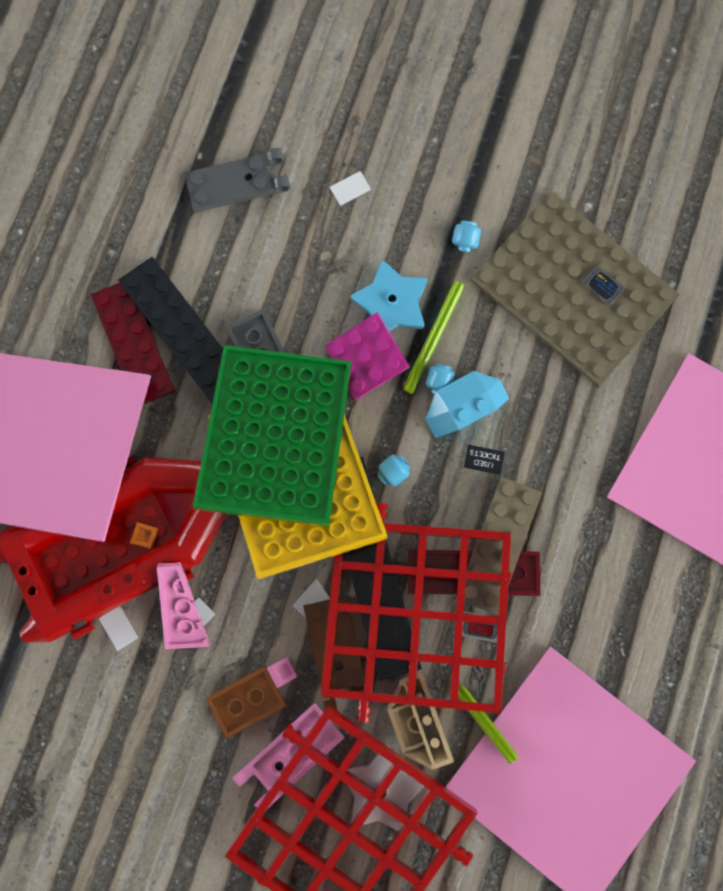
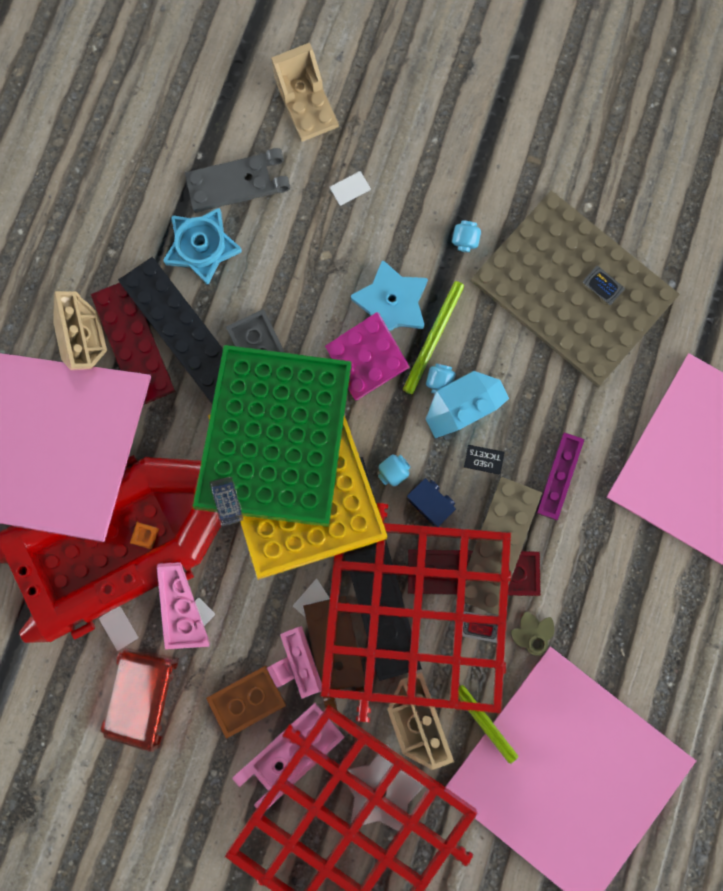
(77, 331): none -> tan wedge
(139, 699): none -> clear red windscreen
(200, 230): none -> medium azure plate
(226, 501): none -> clear smoke tile
(301, 662): none -> bright pink plate
(303, 92): none -> tan bracket
(431, 502): none -> dark blue brick
(532, 630): none -> olive plate
(560, 476): none -> magenta plate

